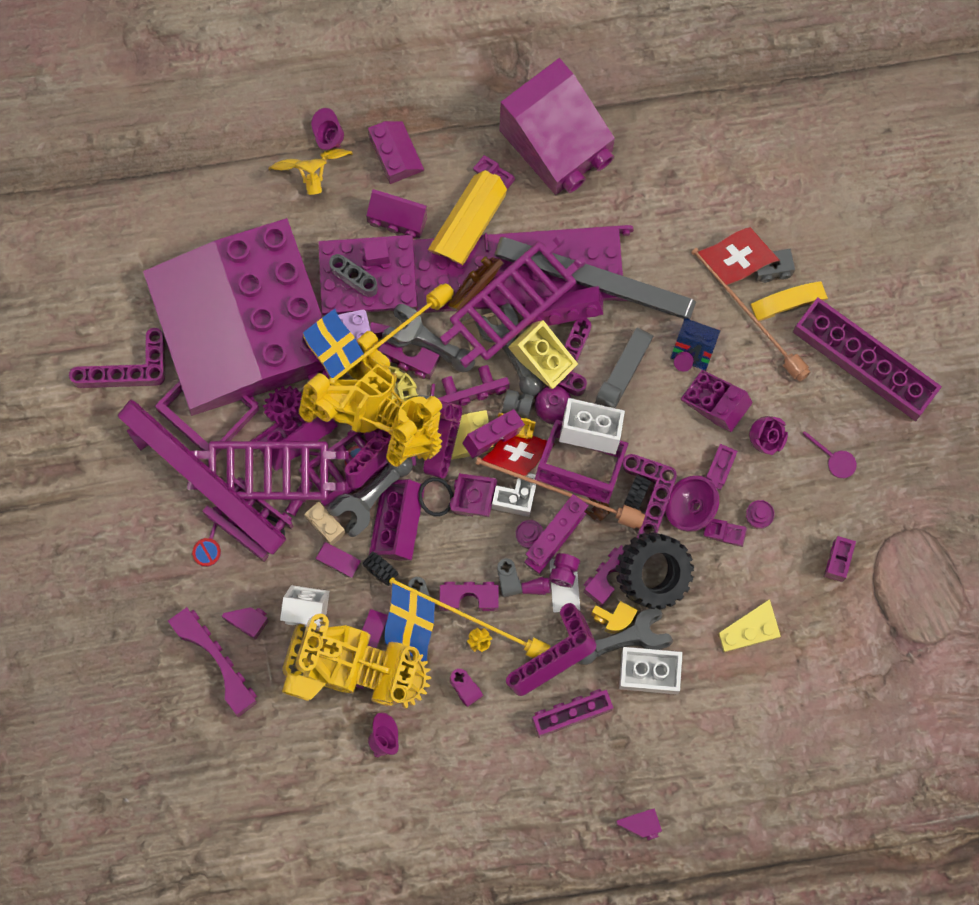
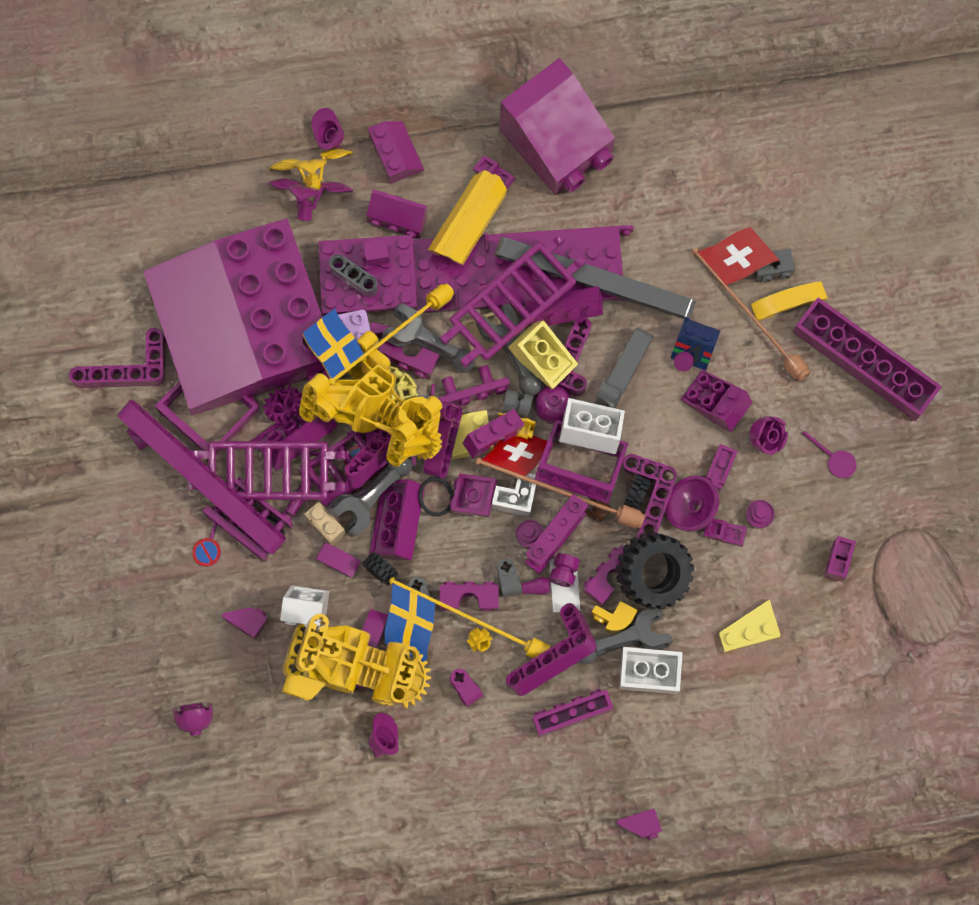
(193, 718): none -> magenta cylinder
(236, 694): magenta arch -> none
(301, 193): none -> magenta plant
(475, 282): reddish brown piece -> none

